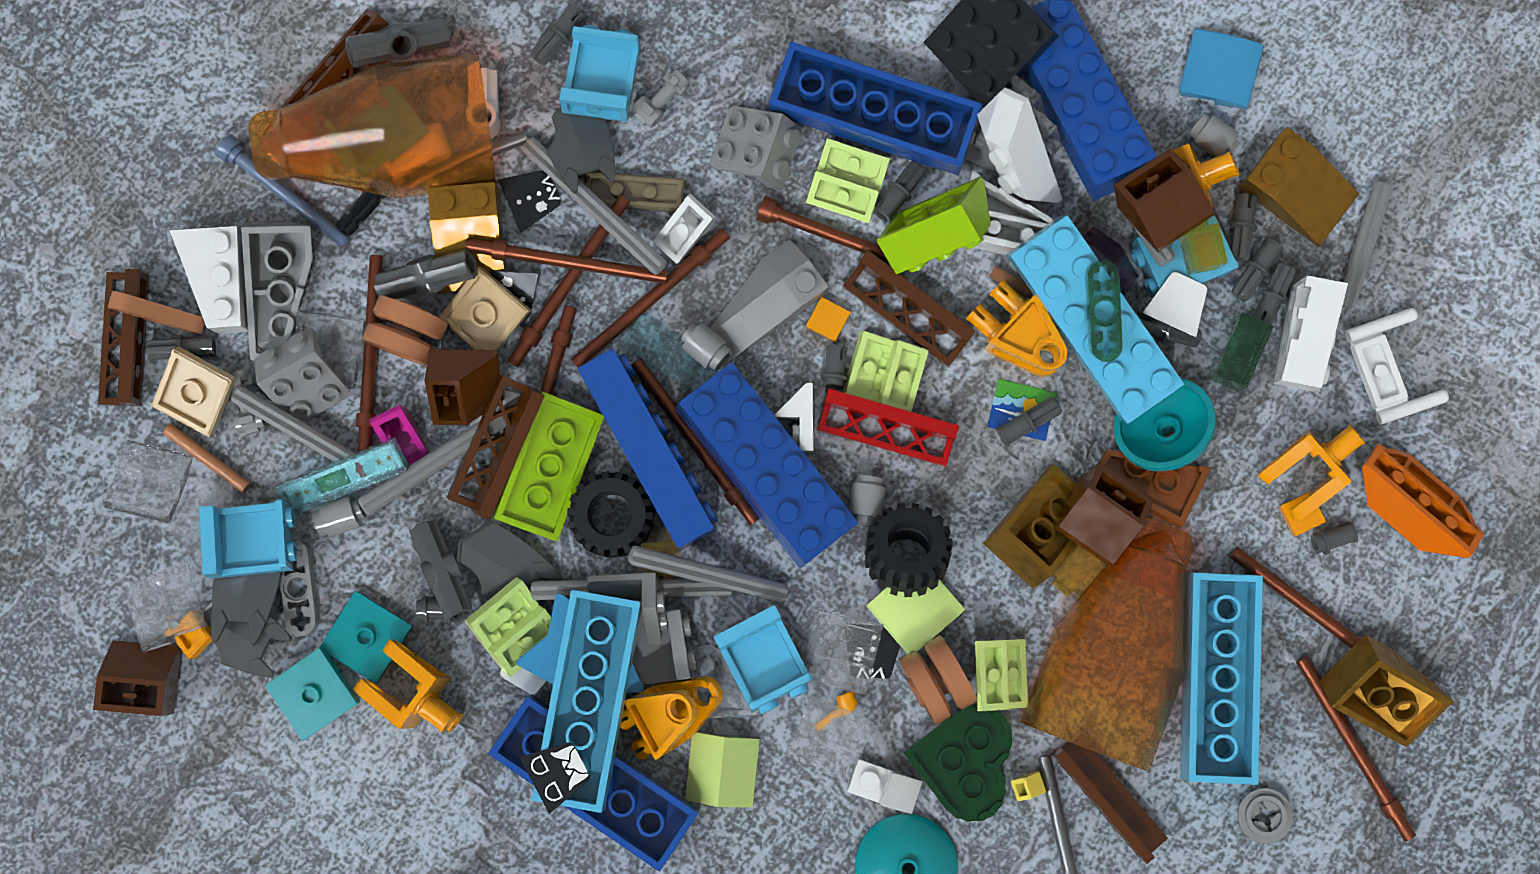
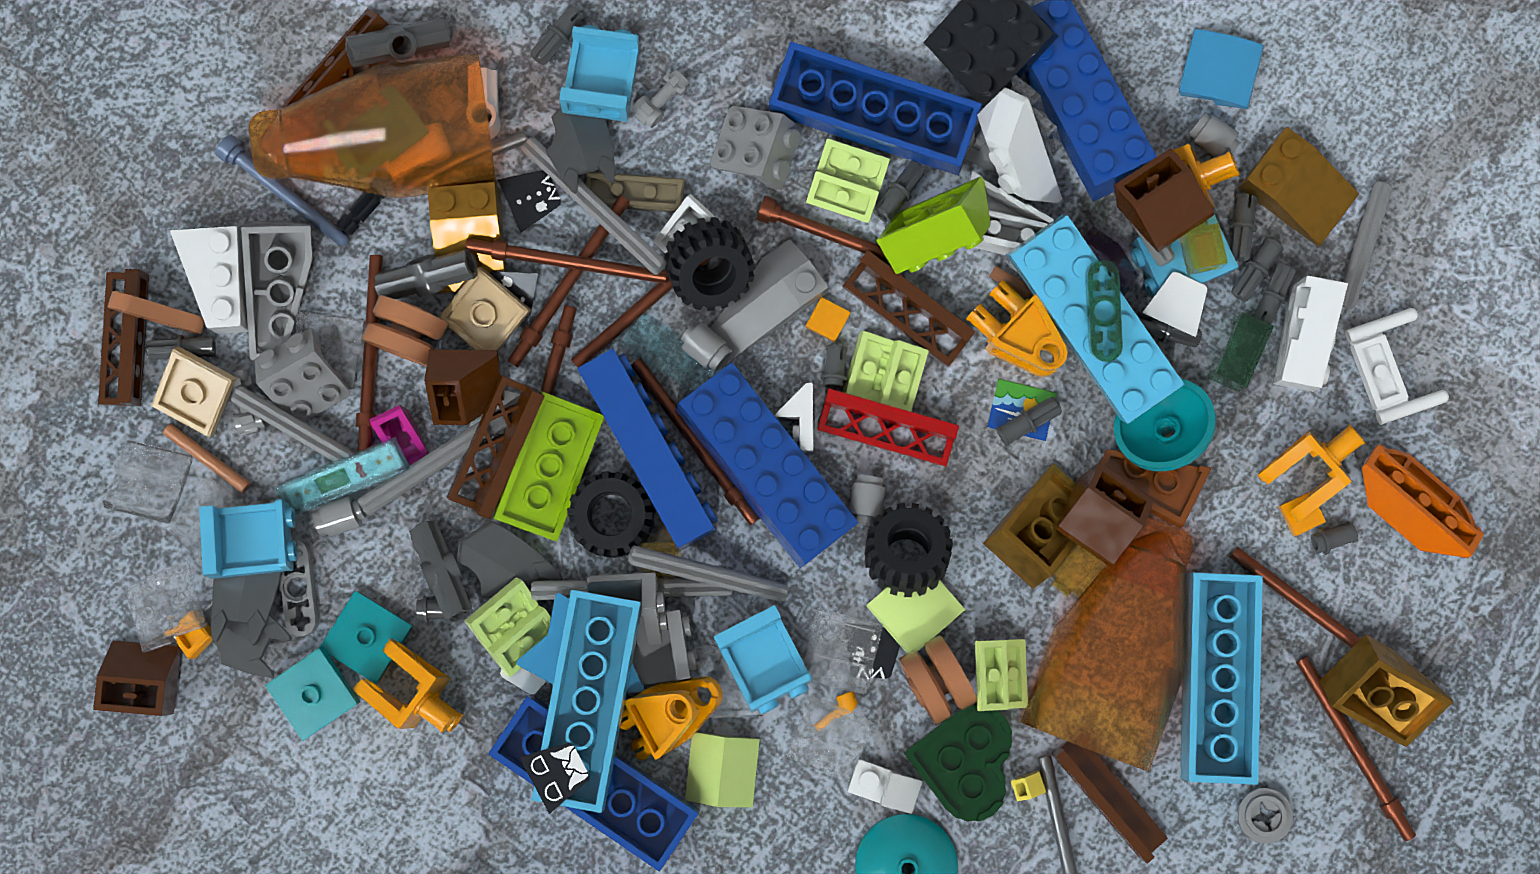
(715, 285): none -> black tyre

